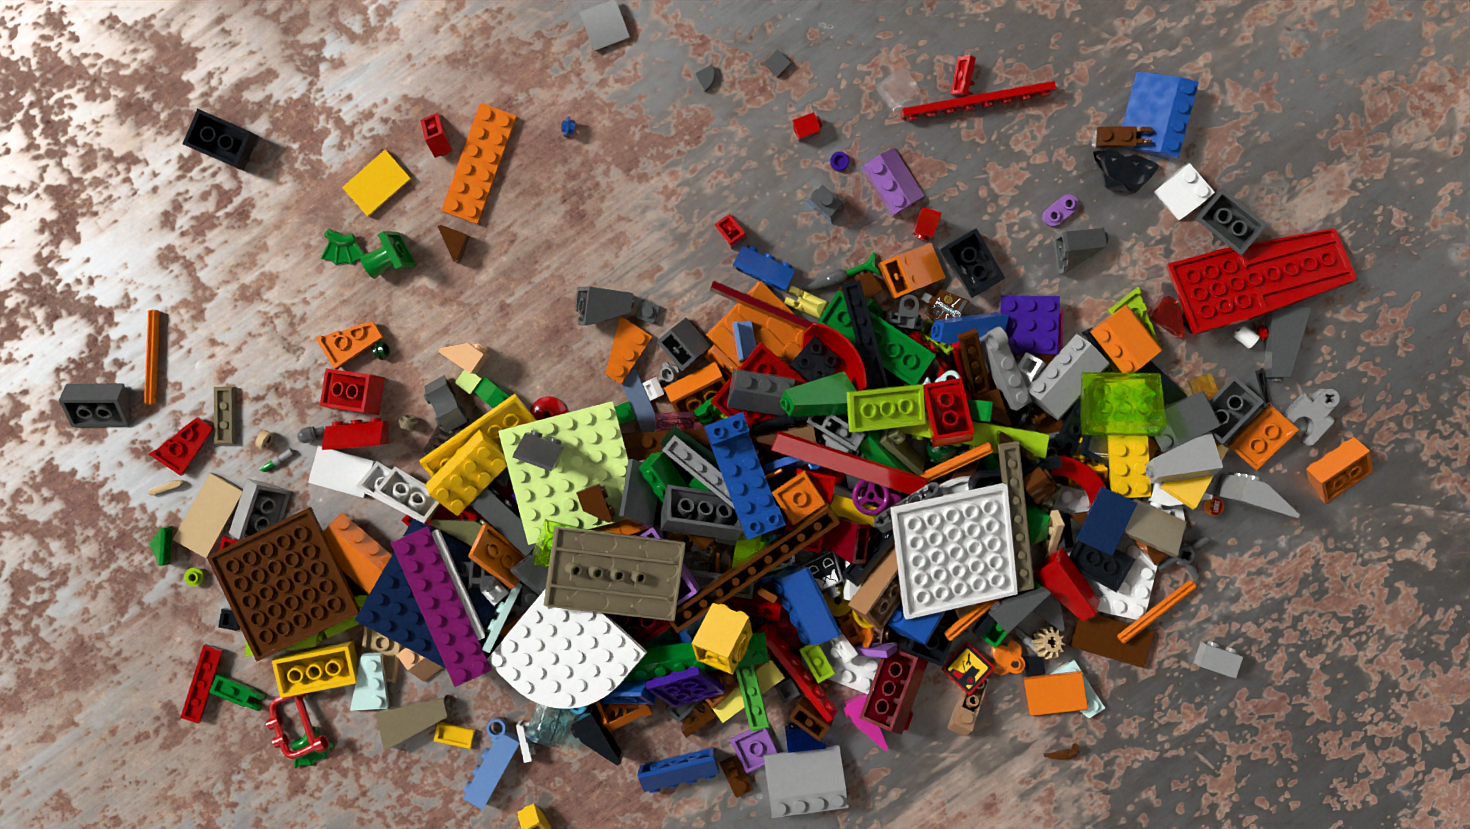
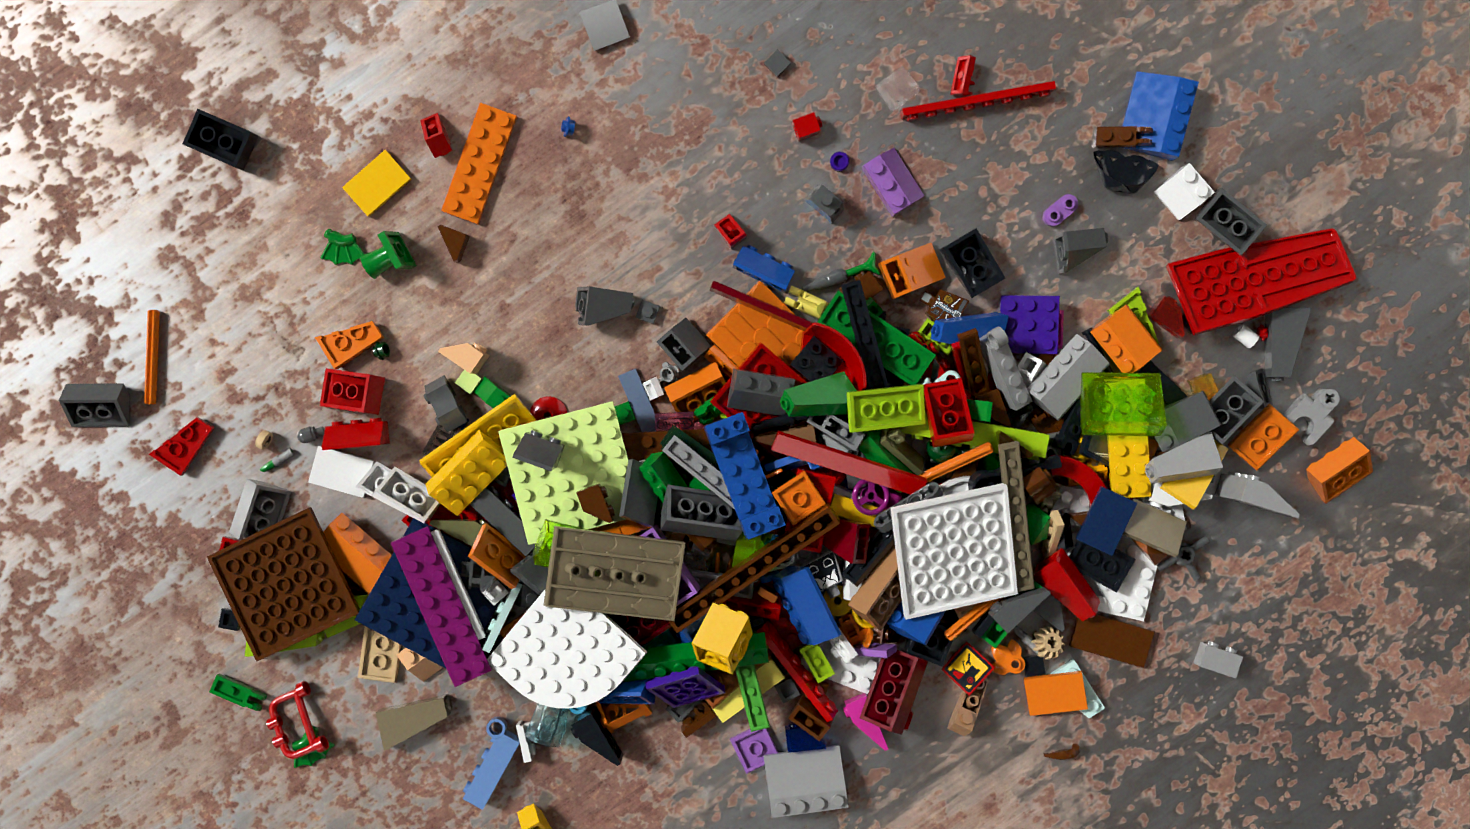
(161, 545): green slope -> none
(171, 485): tan piece -> none
(199, 577): lime plate -> none
(201, 683): red plate -> none
(208, 515): tan tile -> none
(224, 415): dark tan tile -> none
(316, 669): yellow slope -> none
(371, 684): light aqua wing -> none
(408, 422): dark tan plate -> none
(454, 735): yellow tile -> none
(626, 350): orange wing -> none
(678, 769): blue slope -> none
(706, 77): dark grey tile -> none
(736, 776): reddish brown plate -> none
(743, 339): medium blue panel -> none
(905, 317): dark grey piece -> none
(926, 223): red slope -> none
(1157, 611): orange axle -> none
(1213, 506): tile -> none

